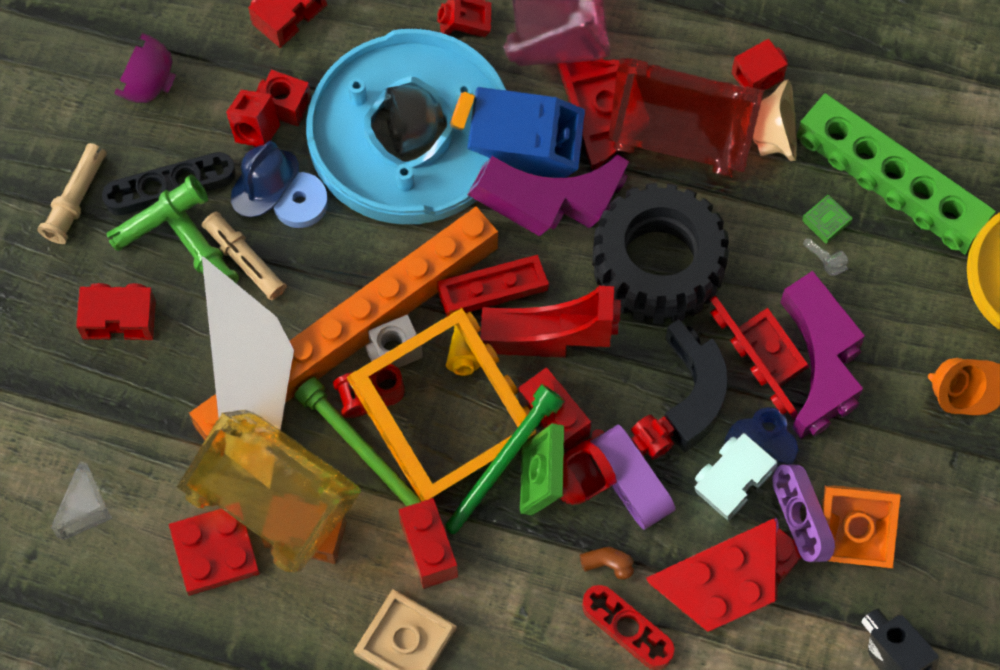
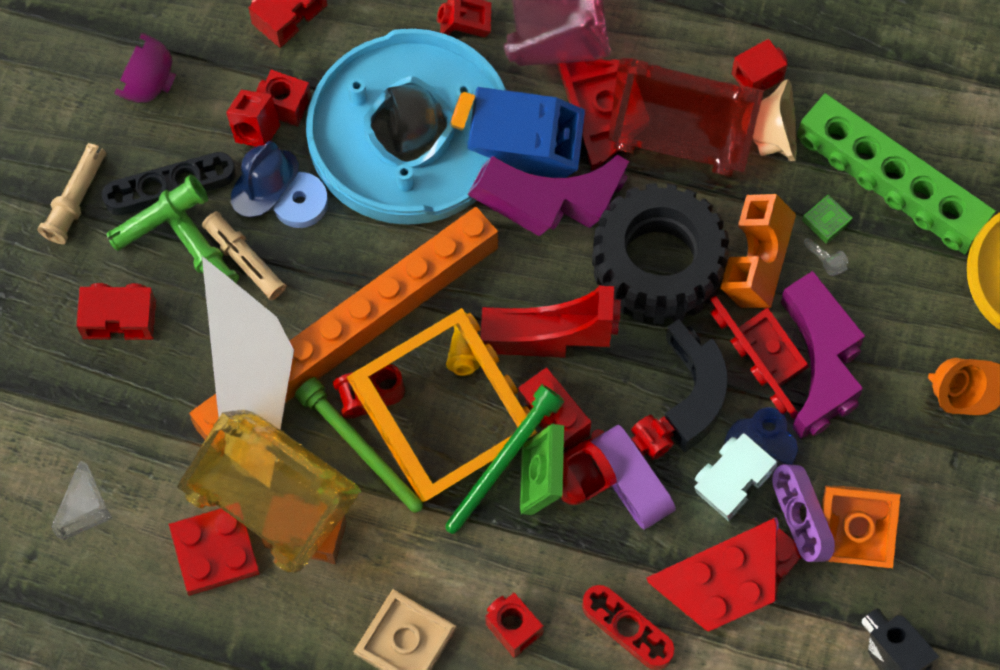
(396, 330): light grey brick -> none
(428, 543): red brick -> none
(493, 285): red plate -> none
(513, 640): none -> red brick
(609, 557): dark orange arm -> none
(768, 228): none -> orange arch

